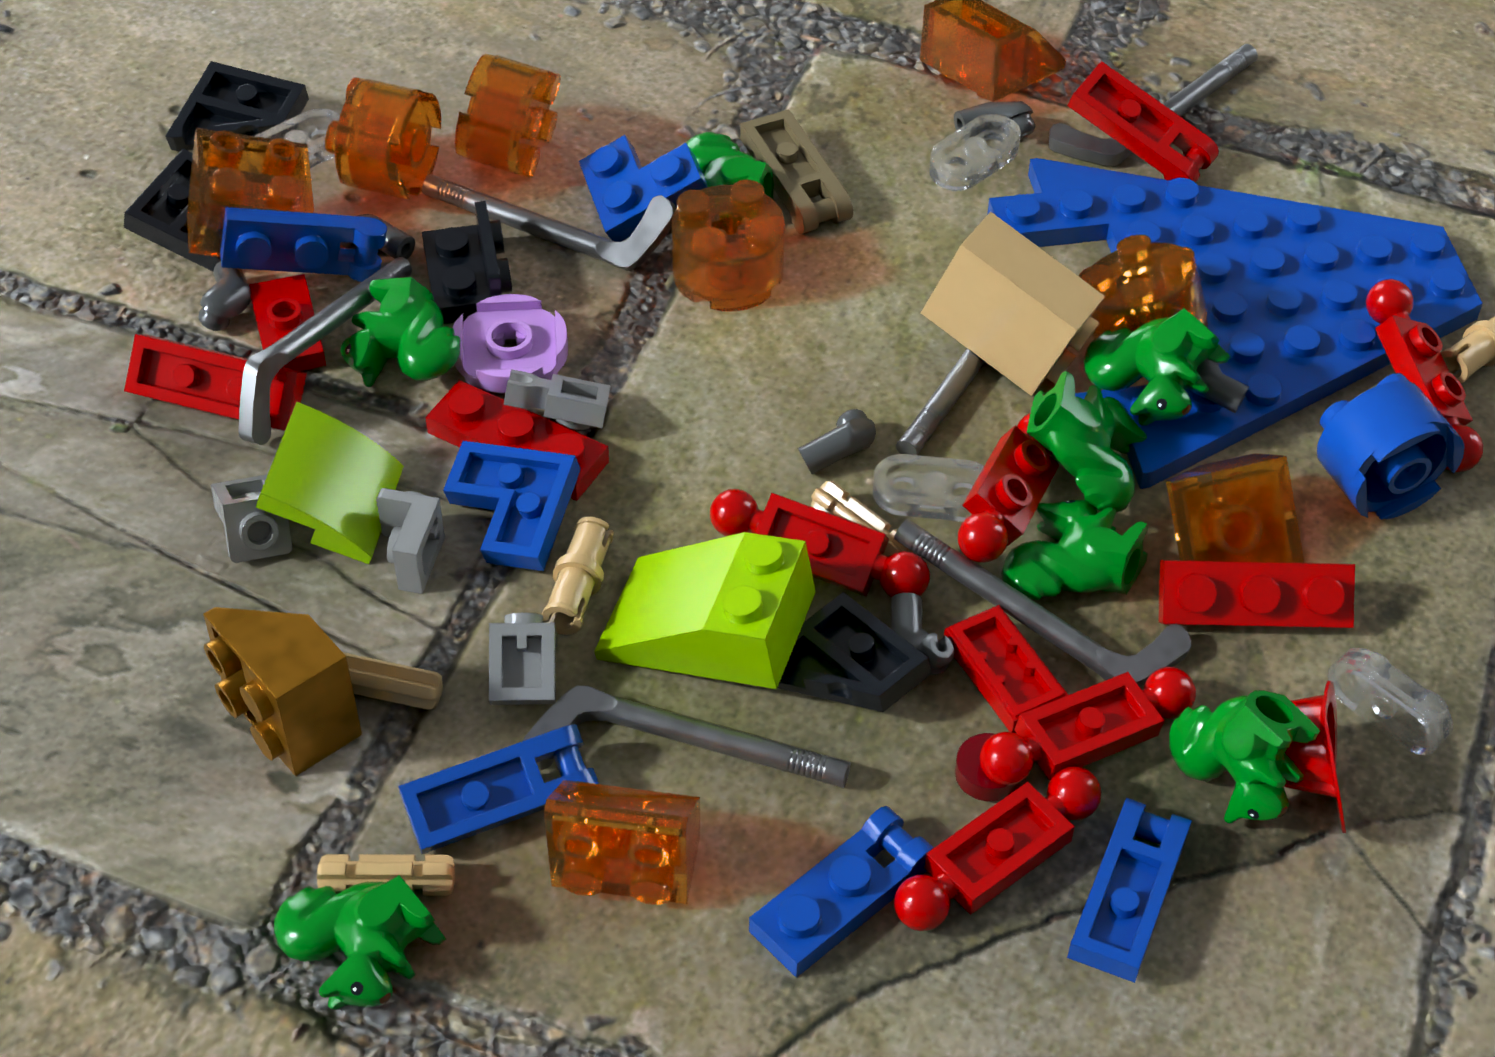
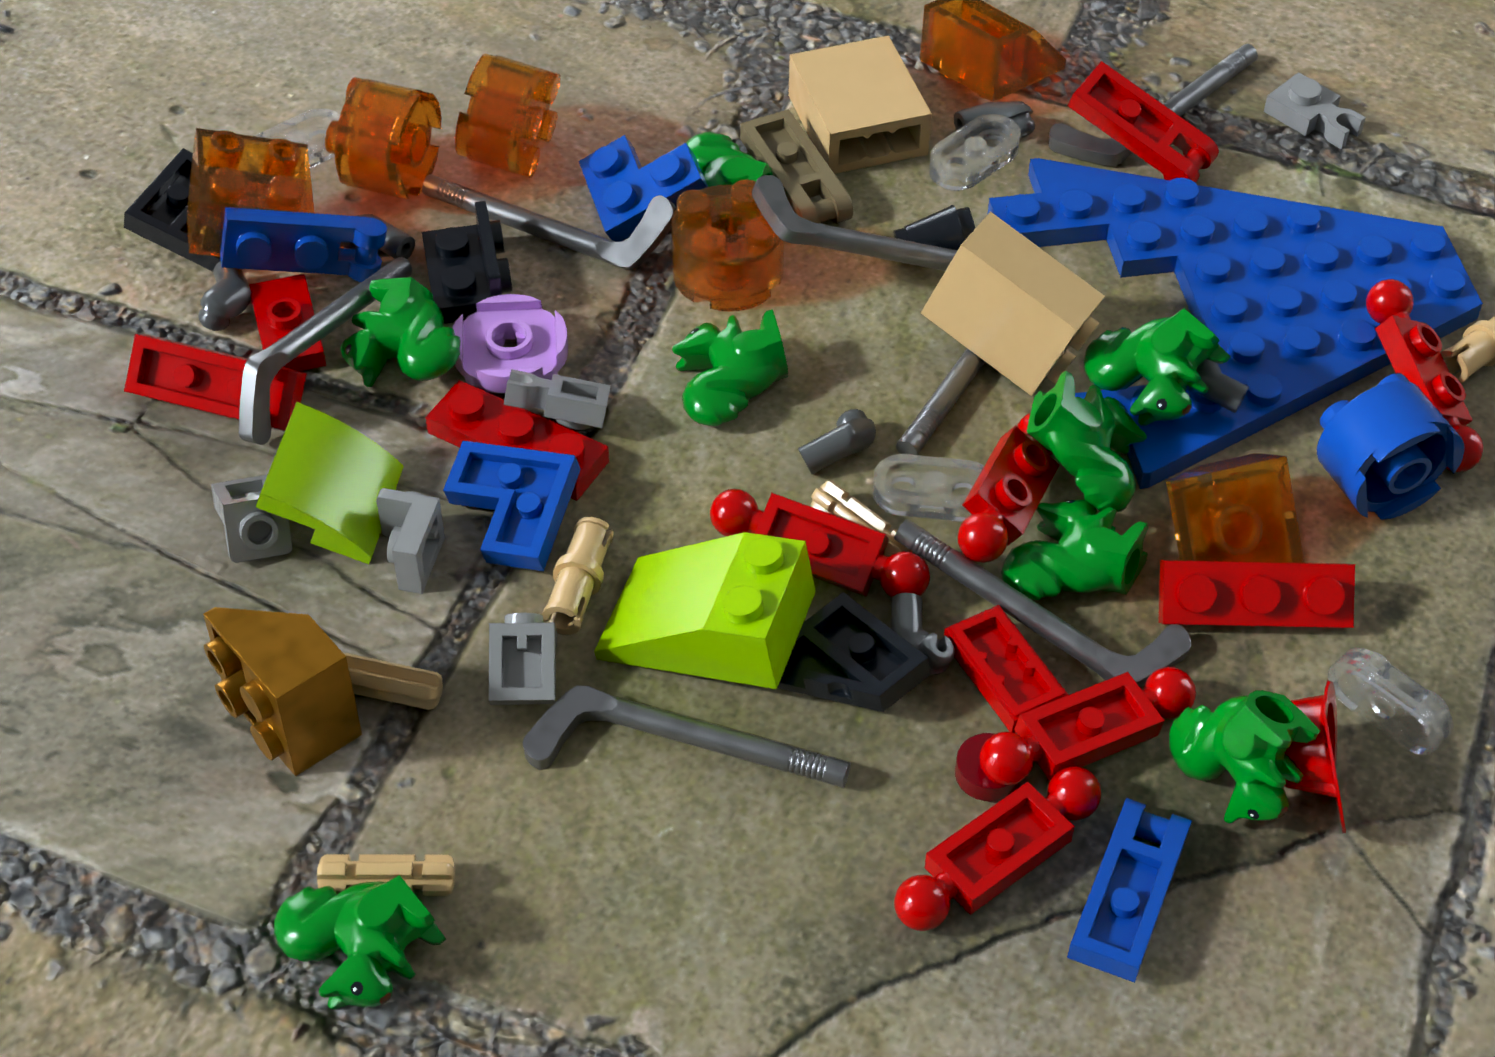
(237, 103): black wing -> none
(491, 788): blue plate -> none
(622, 841): clear orange slope -> none
(735, 367): none -> green animal
(792, 228): none -> flat silver piece
(839, 893): blue plate -> none
(859, 104): none -> tan brick
(941, 229): none -> black cone
(1145, 284): clear orange brick -> none
(1310, 106): none -> light grey plate

